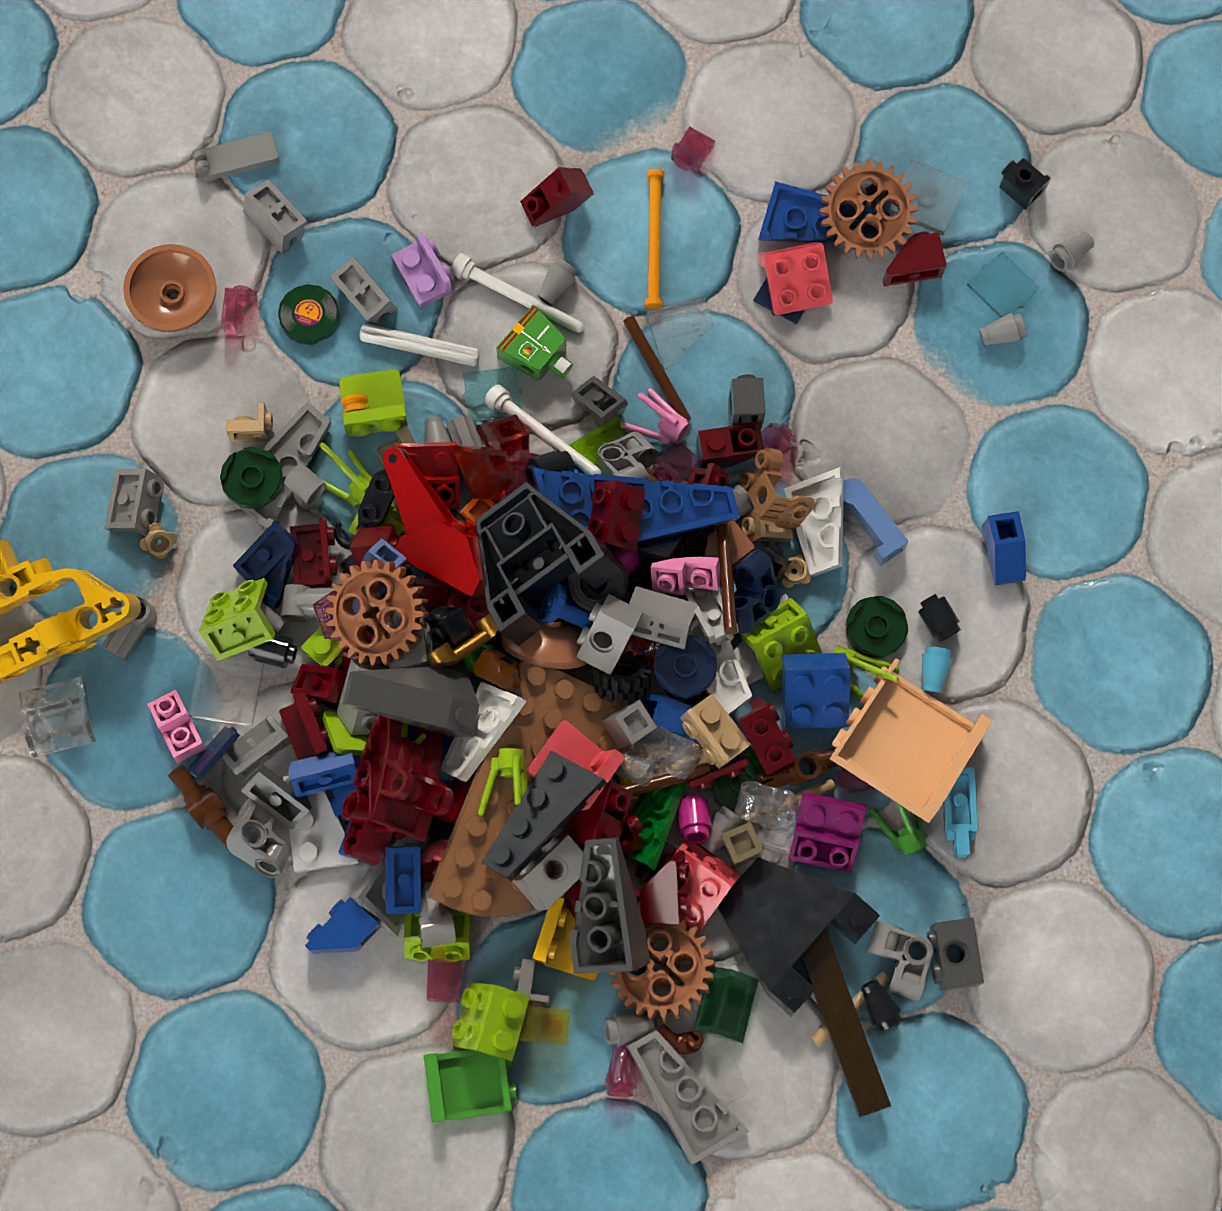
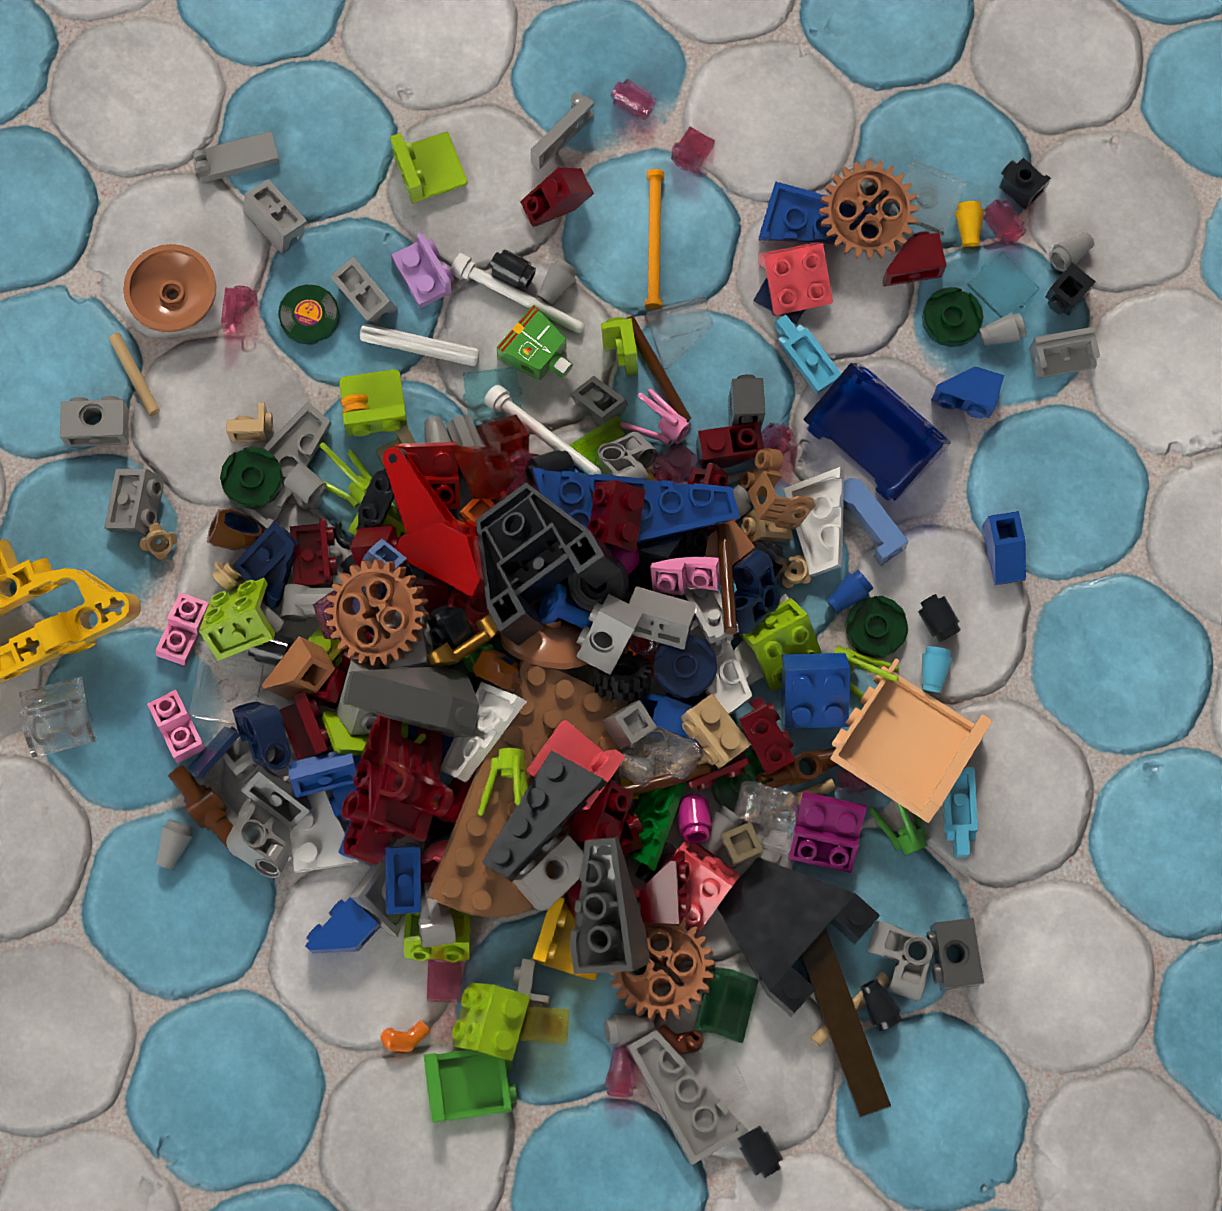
(111, 429): none -> light grey brick
(123, 640): light grey piece -> none
(134, 374): none -> tan bar
(173, 842): none -> light grey cone
(182, 629): none -> bright pink slope
(226, 576): none -> tan plate
(233, 530): none -> reddish brown rock
(263, 729): none -> dark blue piece
(300, 670): none -> nougat slope
(404, 1041): none -> orange arm
(428, 166): none -> lime bracket
(512, 269): none -> black brick
(563, 130): none -> light grey hinge
(619, 335): none -> lime bracket
(633, 99): none -> clear pink brick
(760, 1152): none -> black brick
(806, 355): none -> medium azure hinge
(850, 591): none -> blue cone
(877, 430): none -> clear blue windscreen
(952, 317): none -> dark green tile
(969, 221): none -> yellow cone
(970, 391): none -> blue slope
(1004, 221): none -> clear pink brick
(1064, 352): none -> light grey hinge
(1073, 282): none -> black brick

